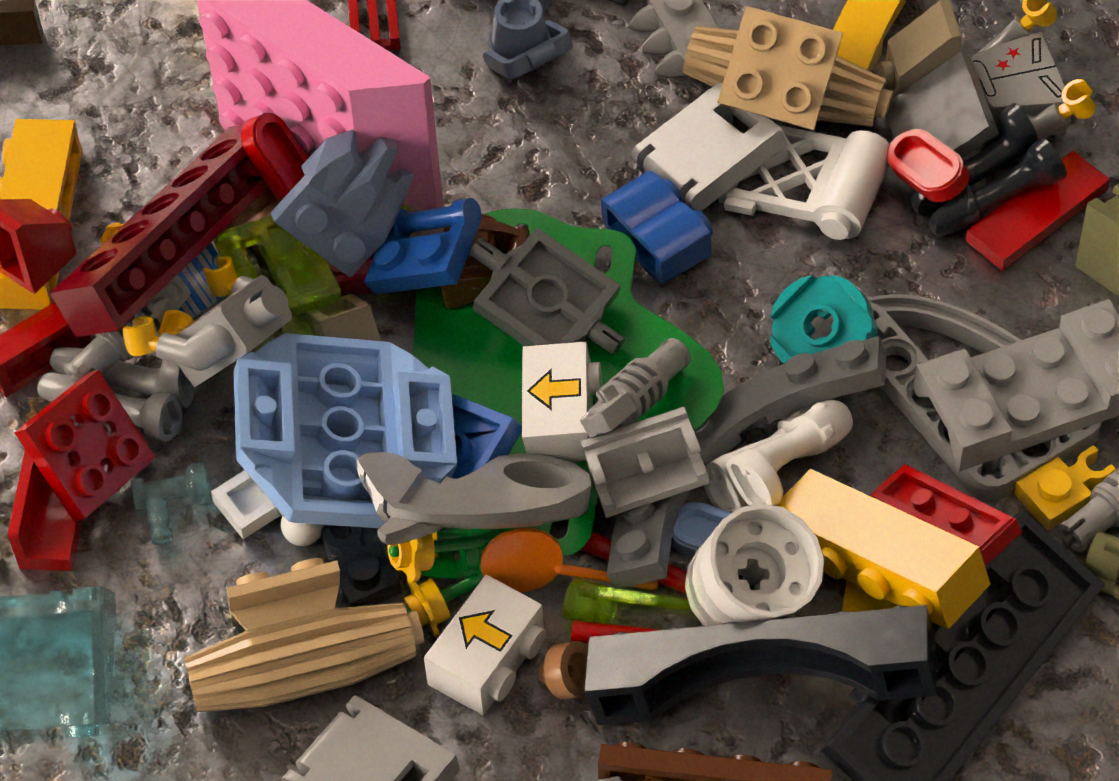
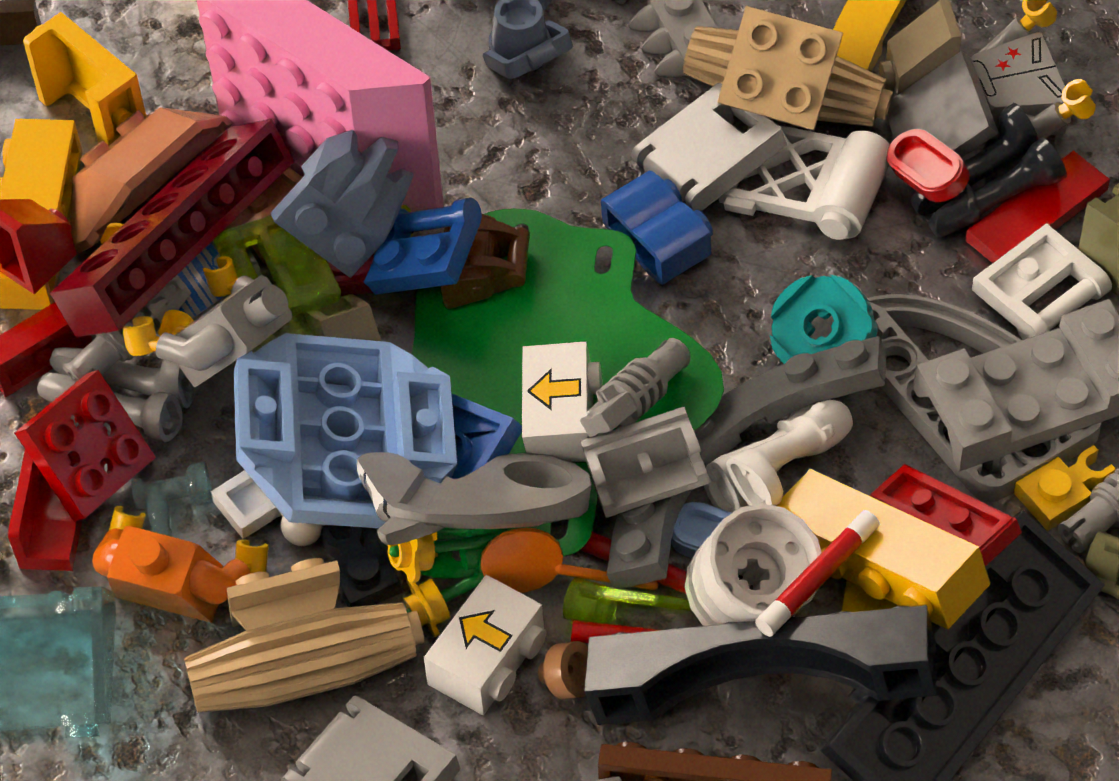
(74, 63): none -> yellow panel
(135, 166): none -> nougat wedge
(170, 570): none -> orange torso
(274, 152): red tile -> none
(546, 294): dark grey plate -> none
(817, 573): none -> red bar
(1031, 272): none -> white plate

